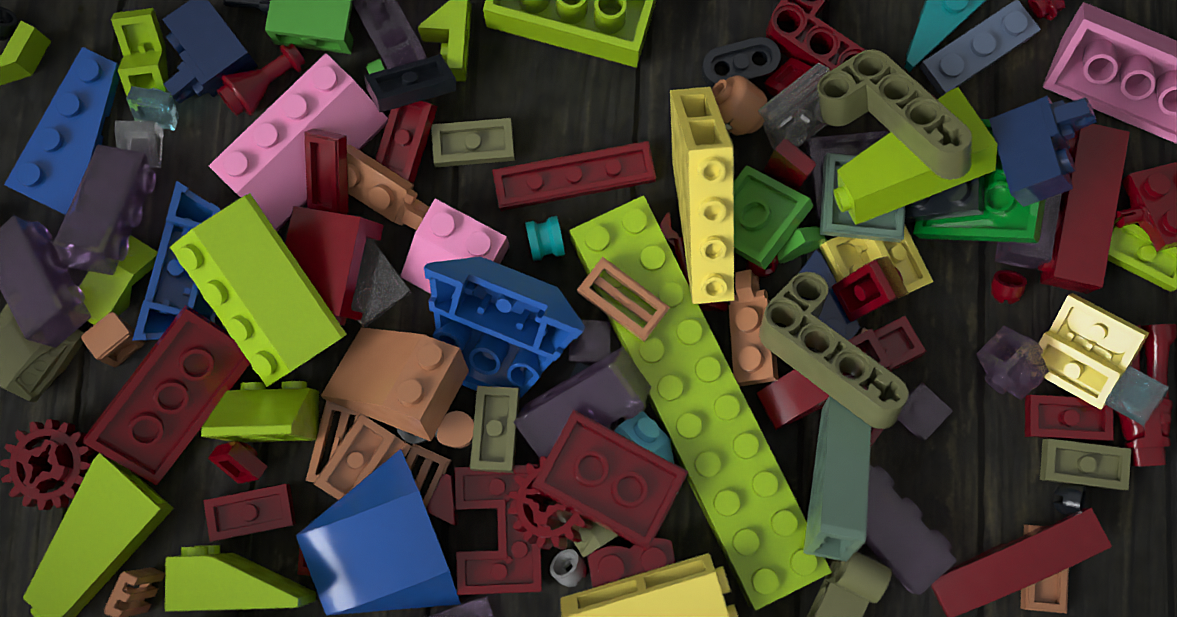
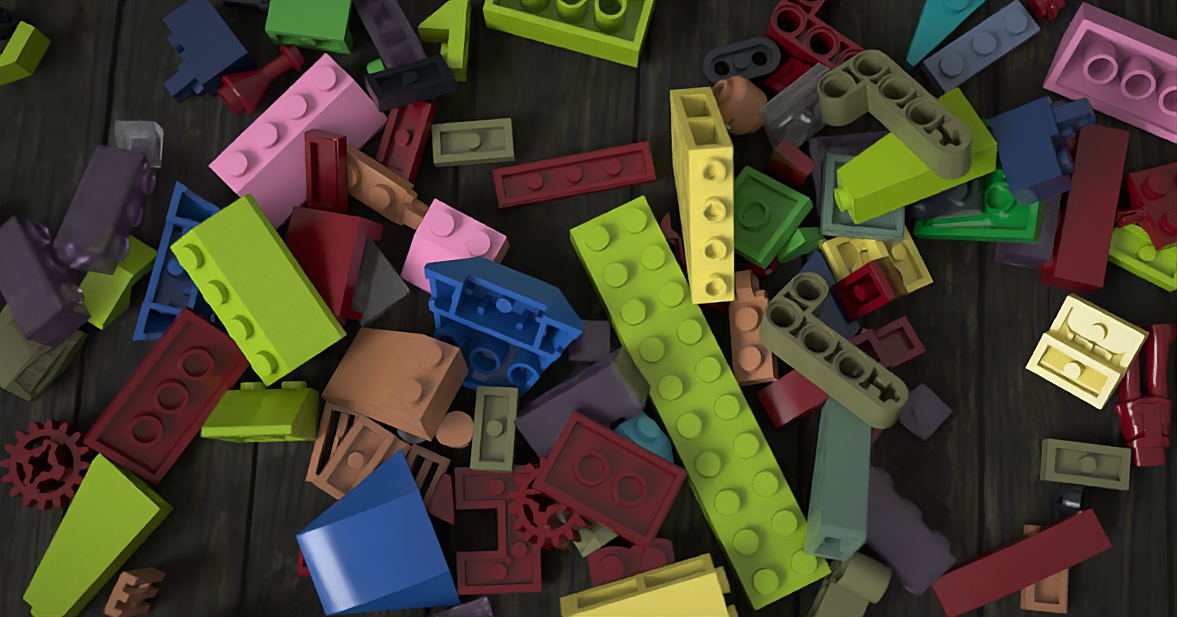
(67, 133): blue wing -> none
(111, 340): nougat slope -> none
(142, 49): lime slope -> none
(153, 106): clear light blue plate -> none
(223, 581): lime slope -> none
(238, 461): dark red plate -> none
(249, 512): dark red plate -> none
(545, 238): teal wheel -> none
(562, 561): light grey hinge -> none
(614, 313): nougat tile -> none
(1008, 286): dark red hinge -> none
(1012, 363): clear purple brick -> none
(1067, 419): dark red plate -> none
(1136, 395): clear light blue plate -> none

